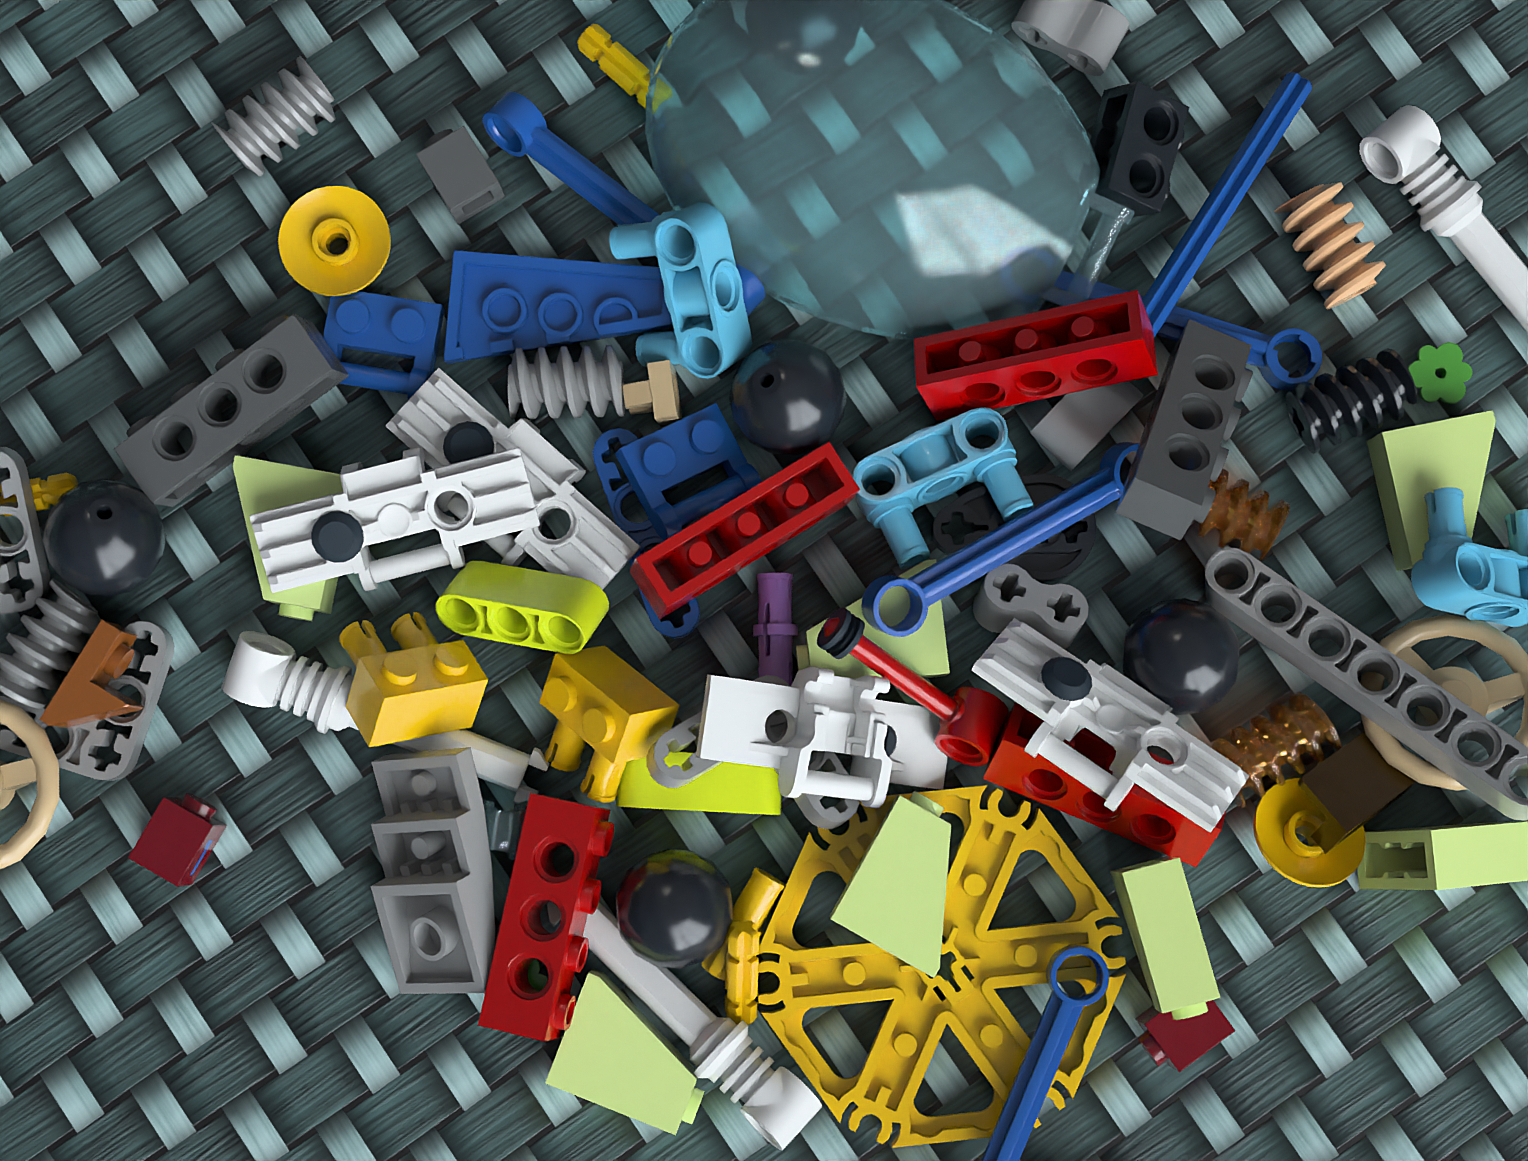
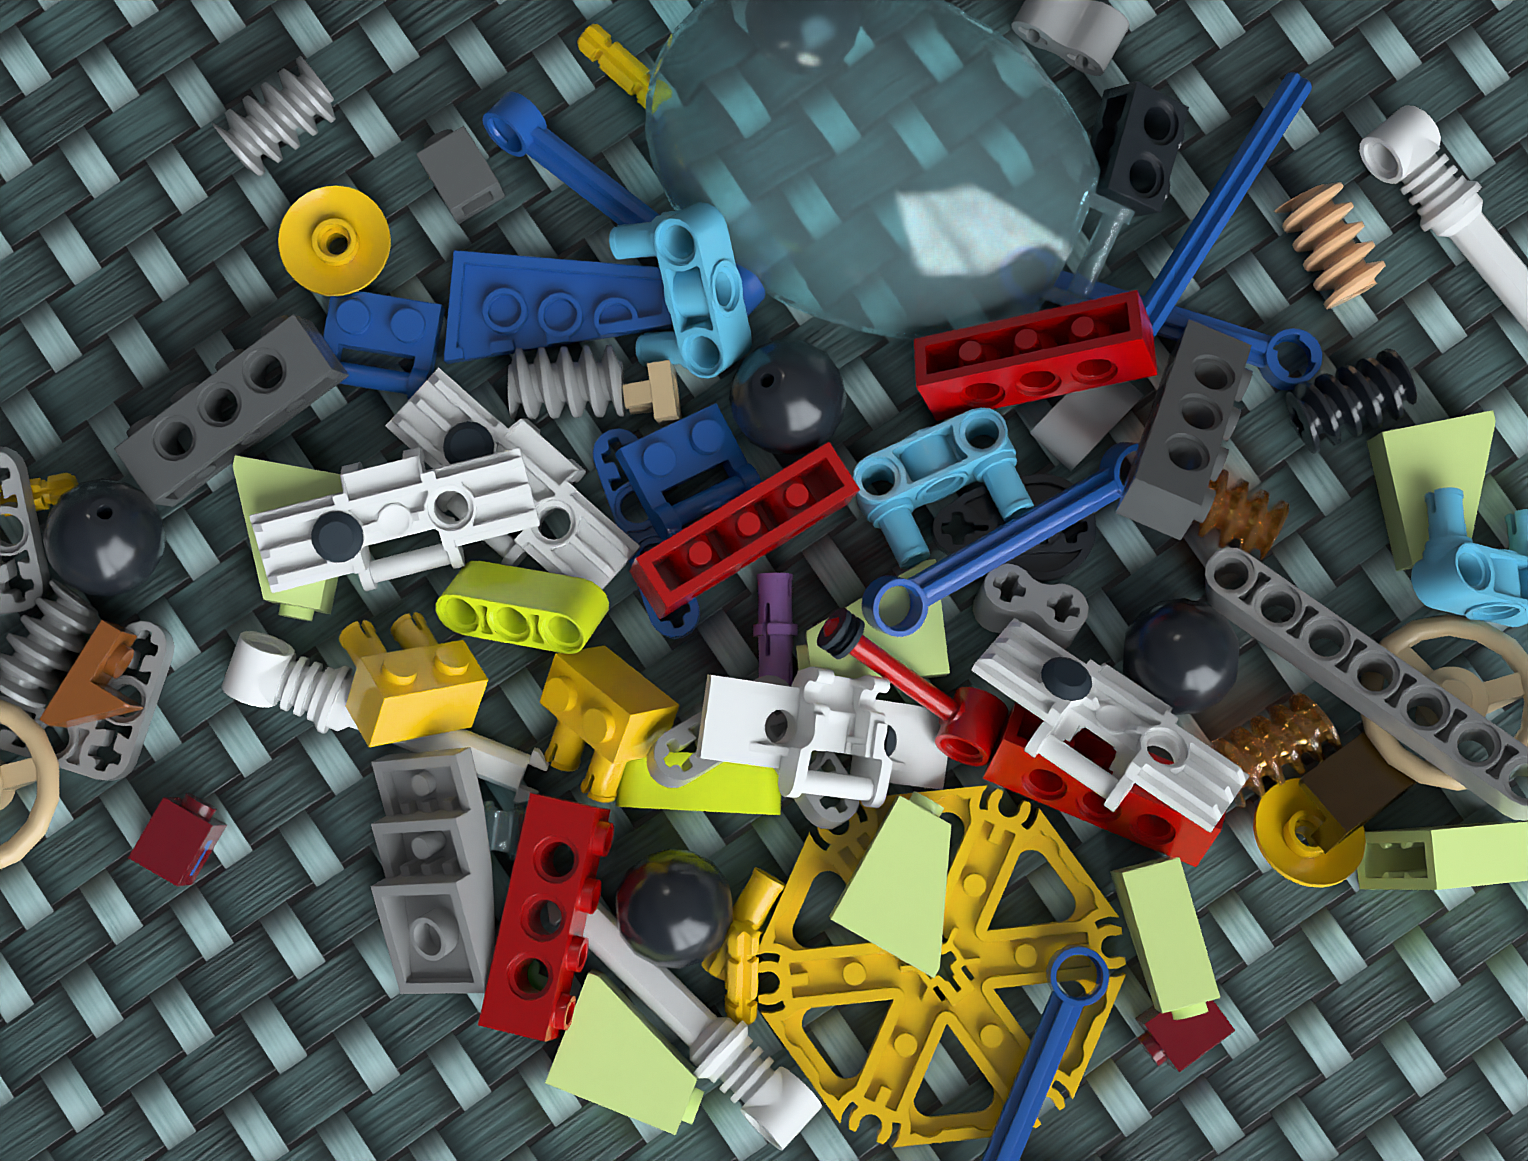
(1454, 372): bright green plant -> none

